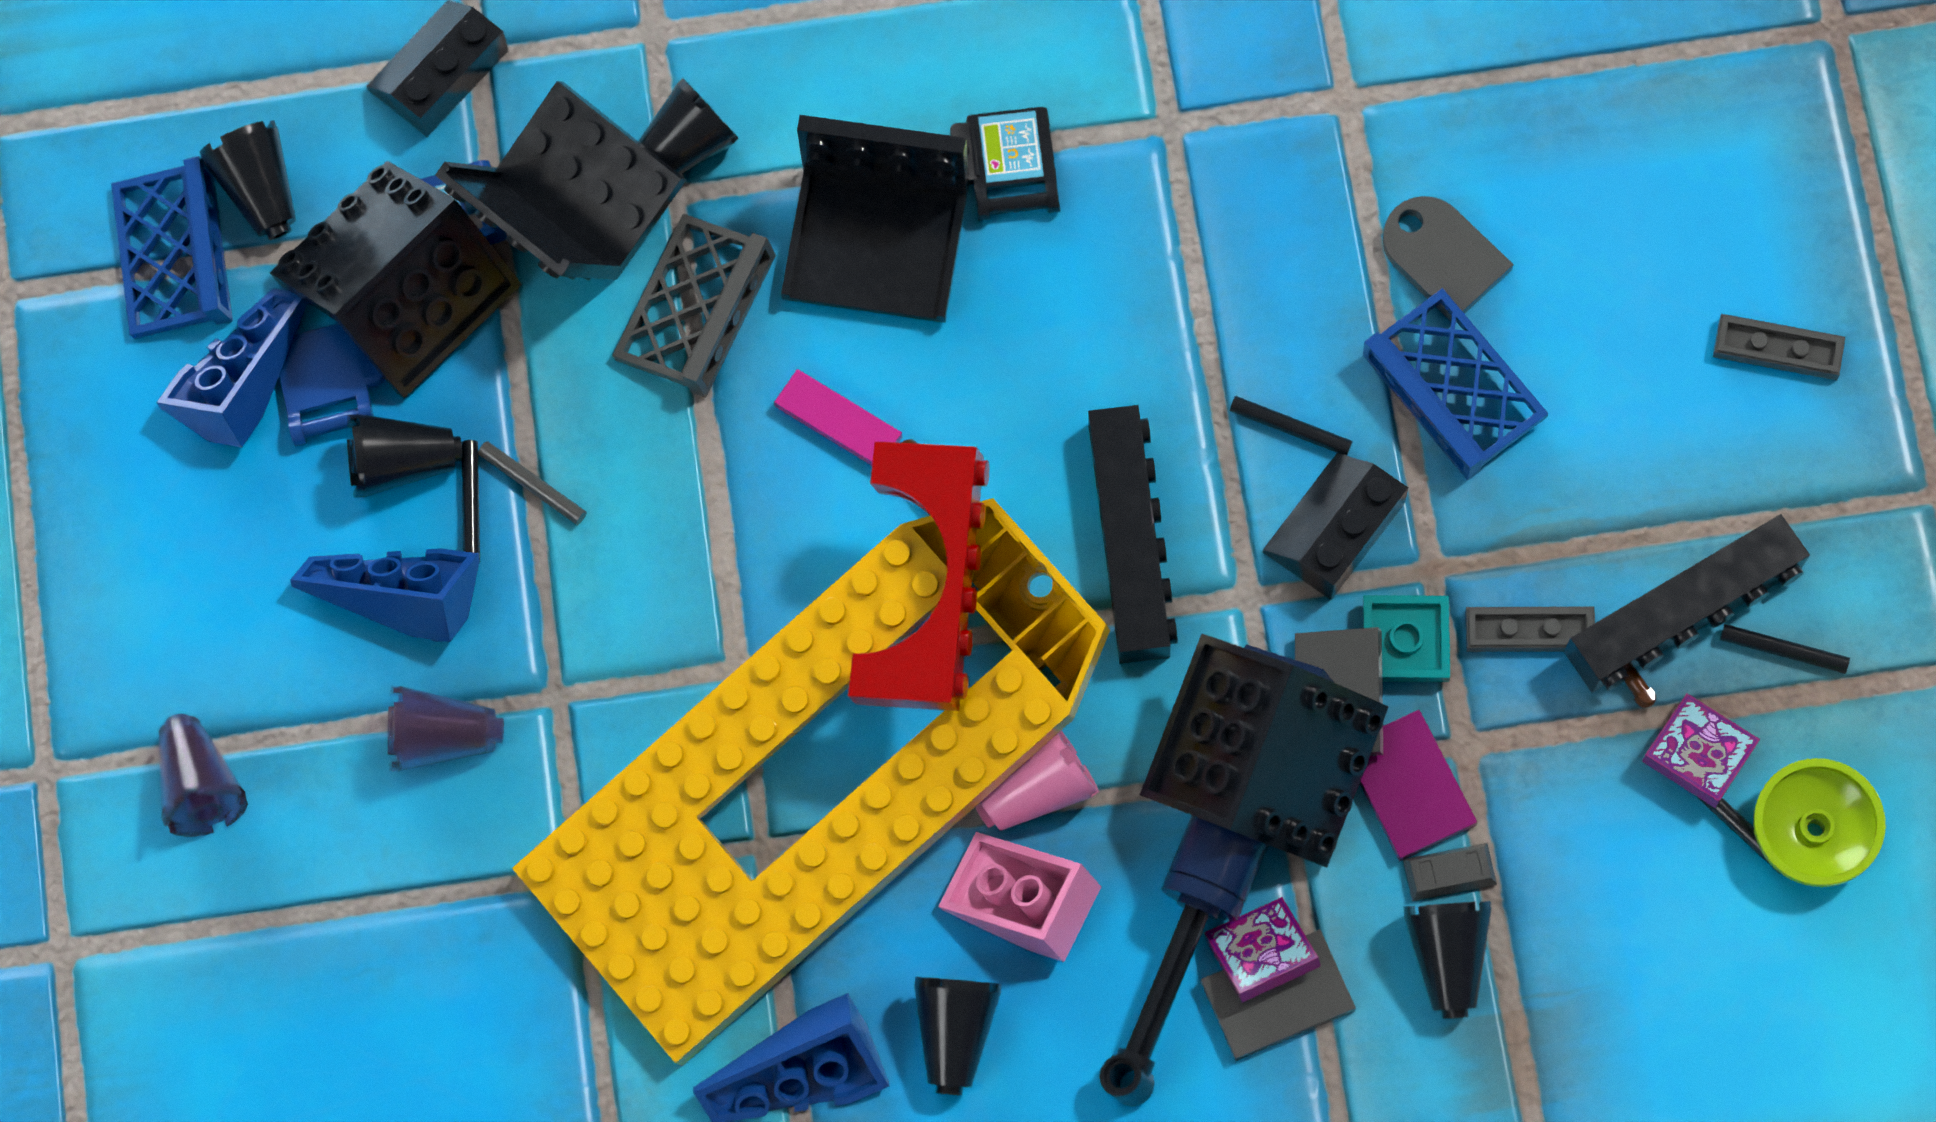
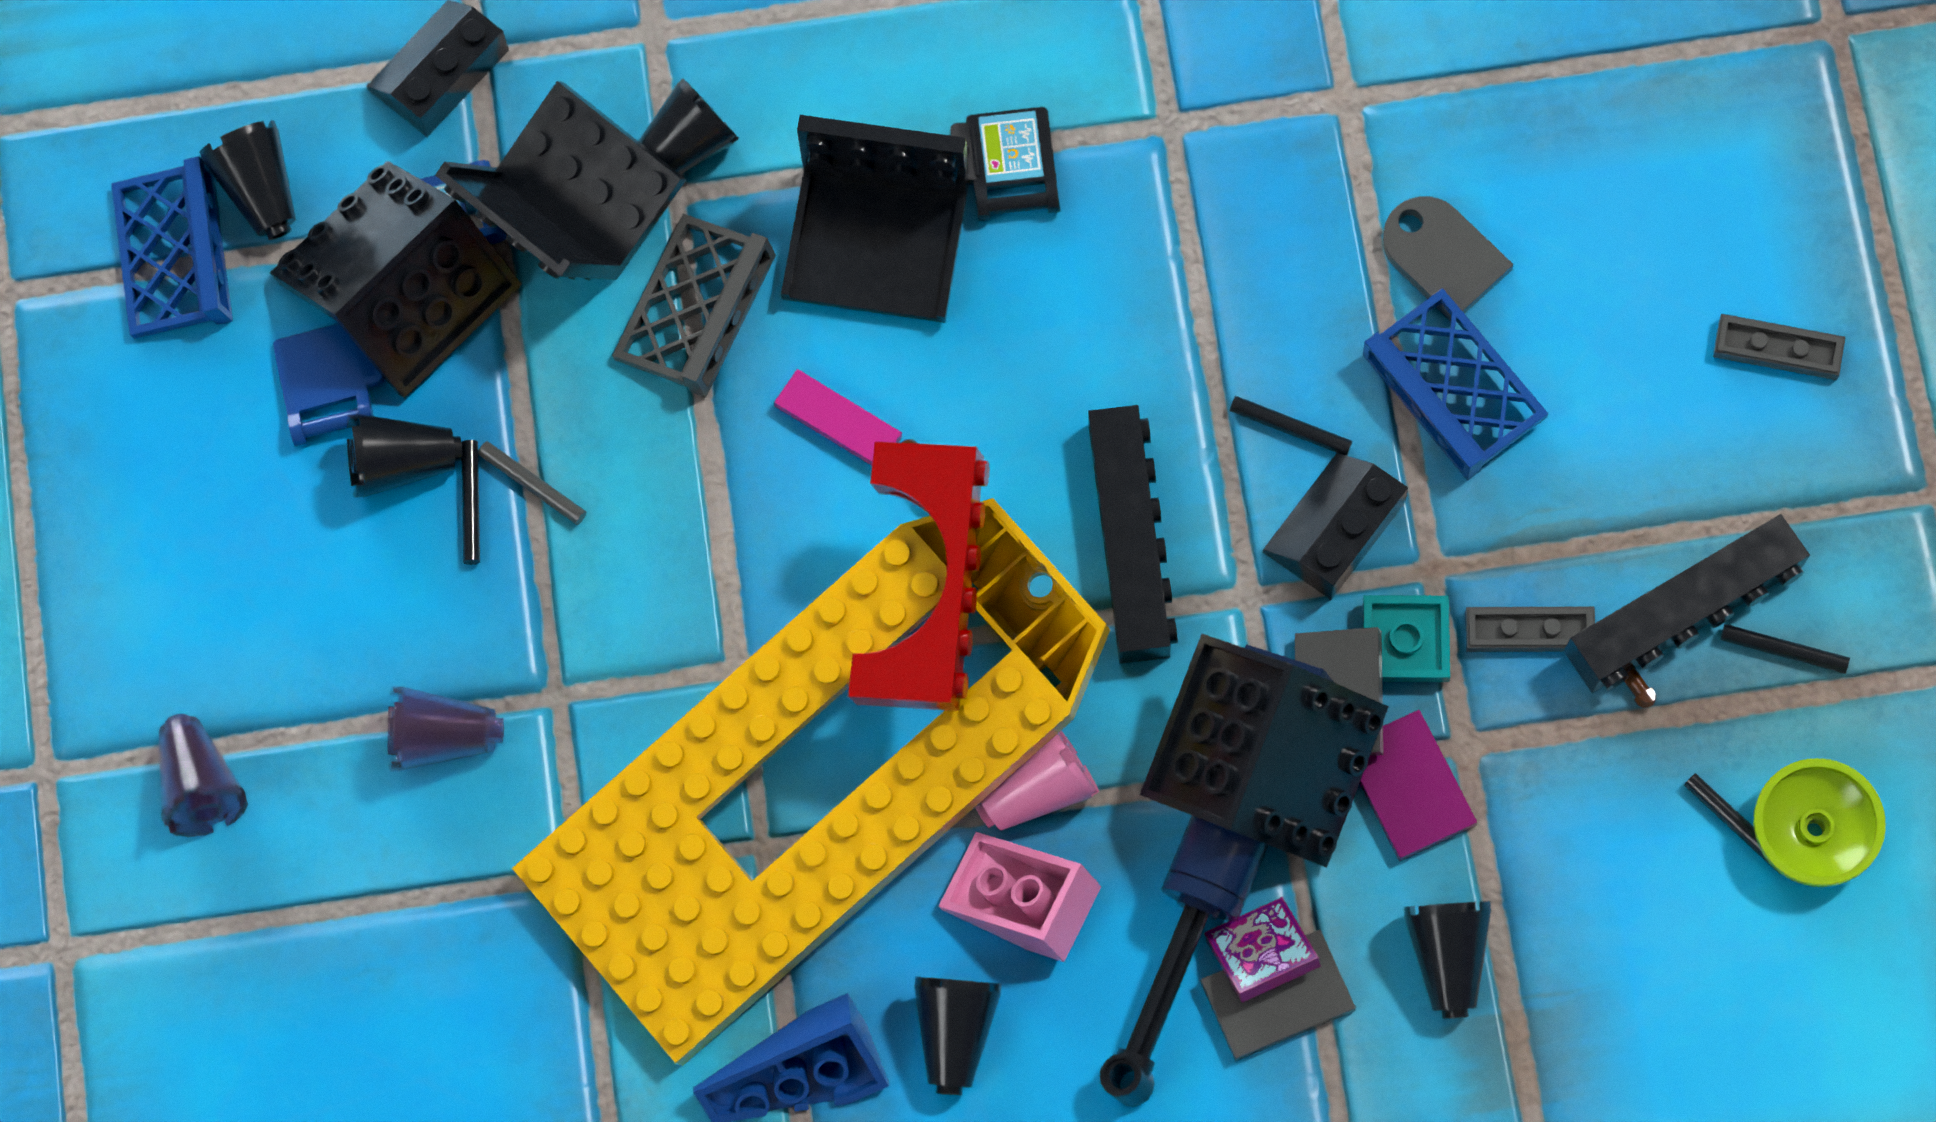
(233, 384): blue wedge -> none
(411, 595): blue wedge -> none
(1449, 872): dark grey tile -> none
(1700, 750): tile -> none

